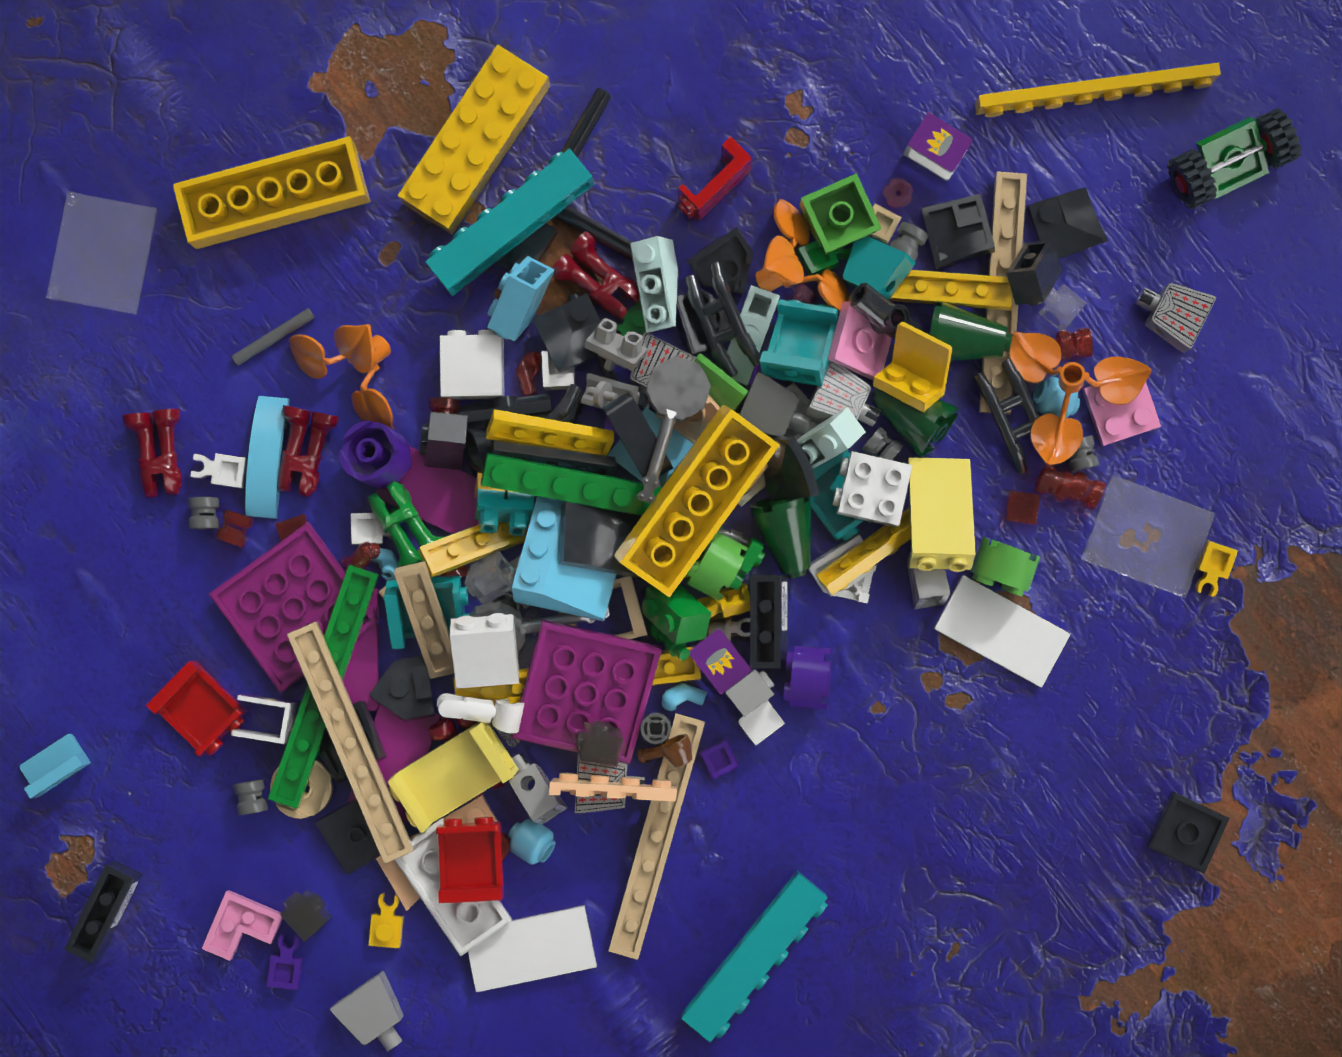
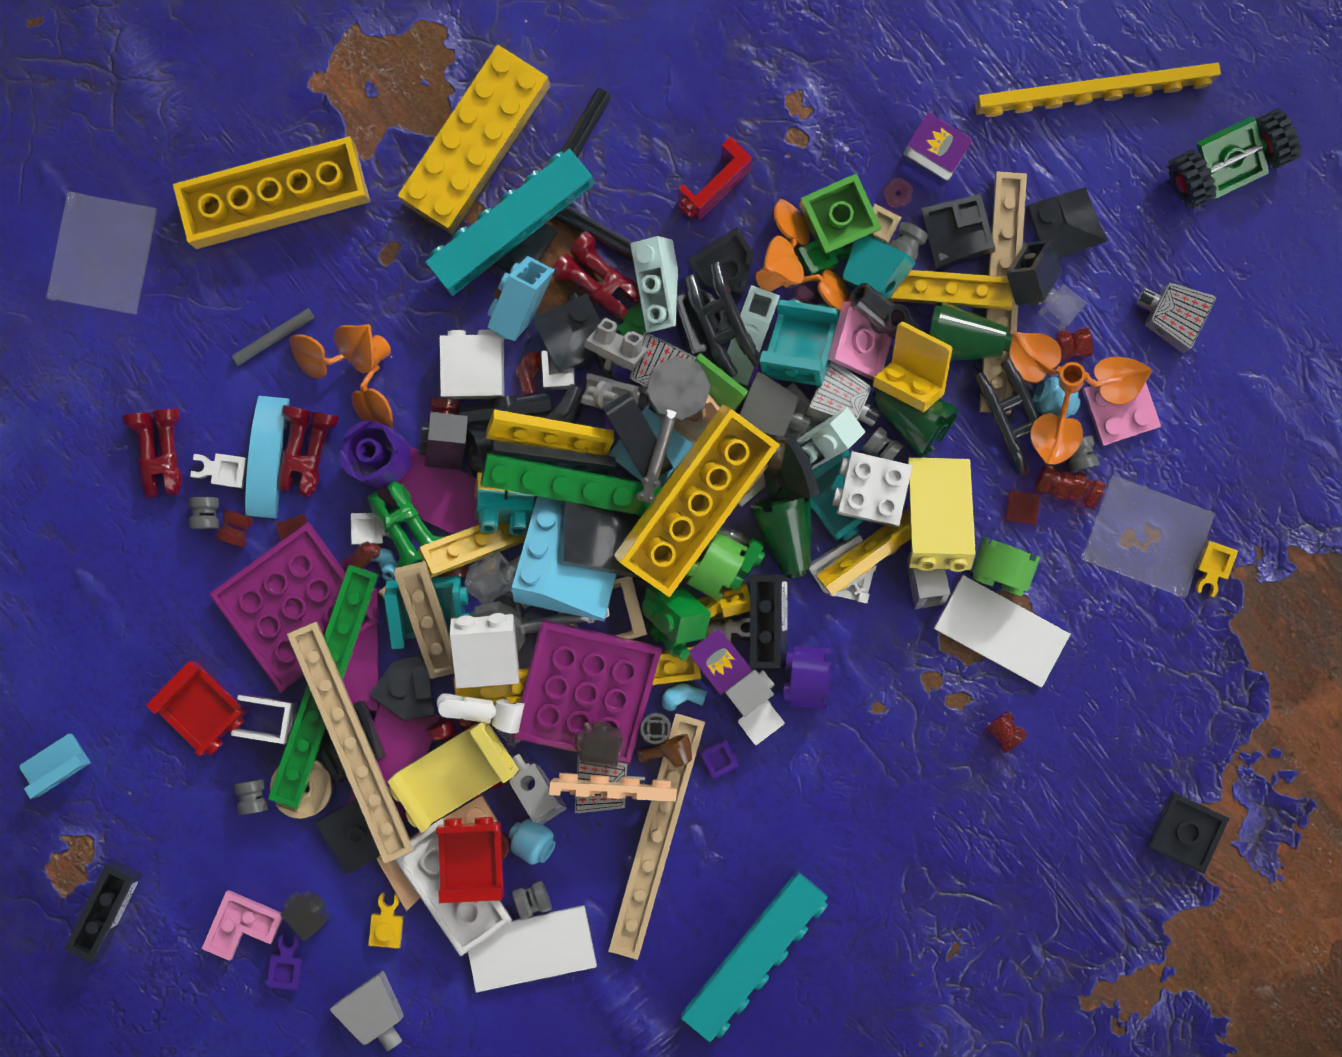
(538, 896): none -> dark grey wheel
(1006, 731): none -> clear red wheel

